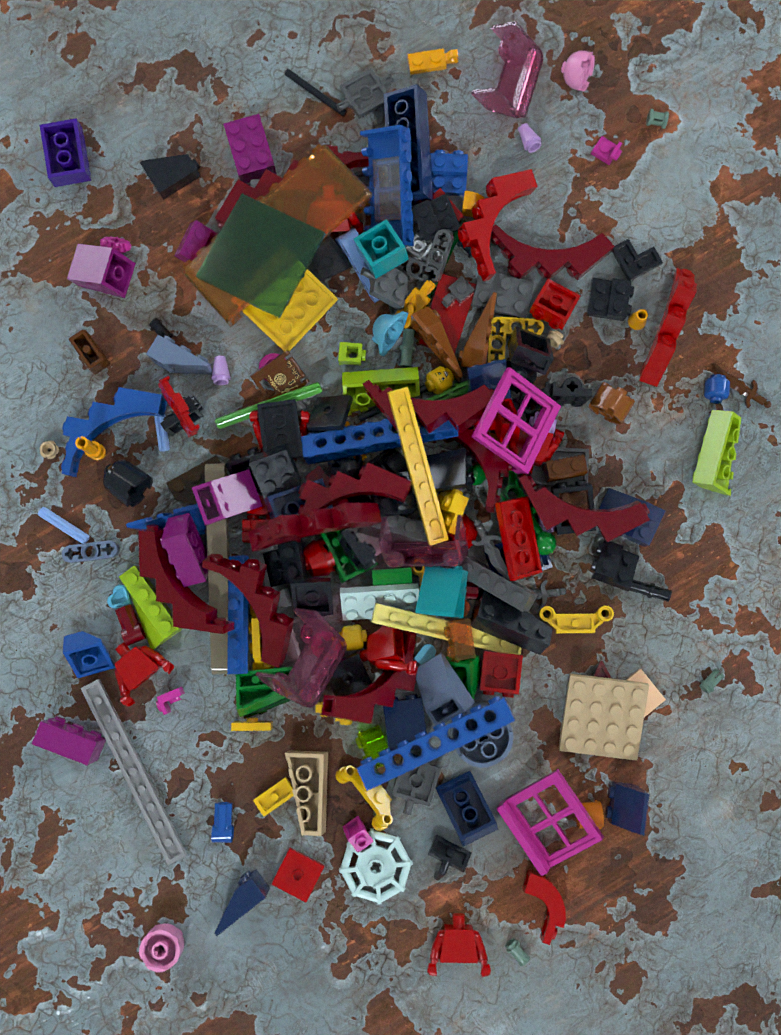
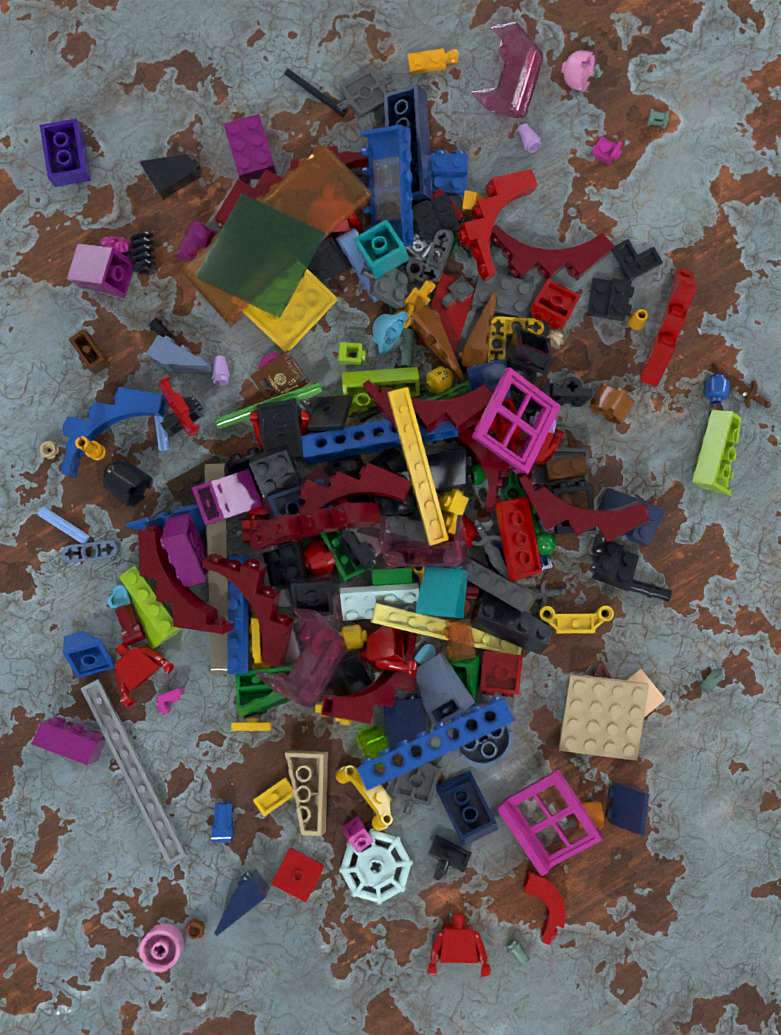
(141, 253): none -> black piece
(200, 929): none -> dark orange plate

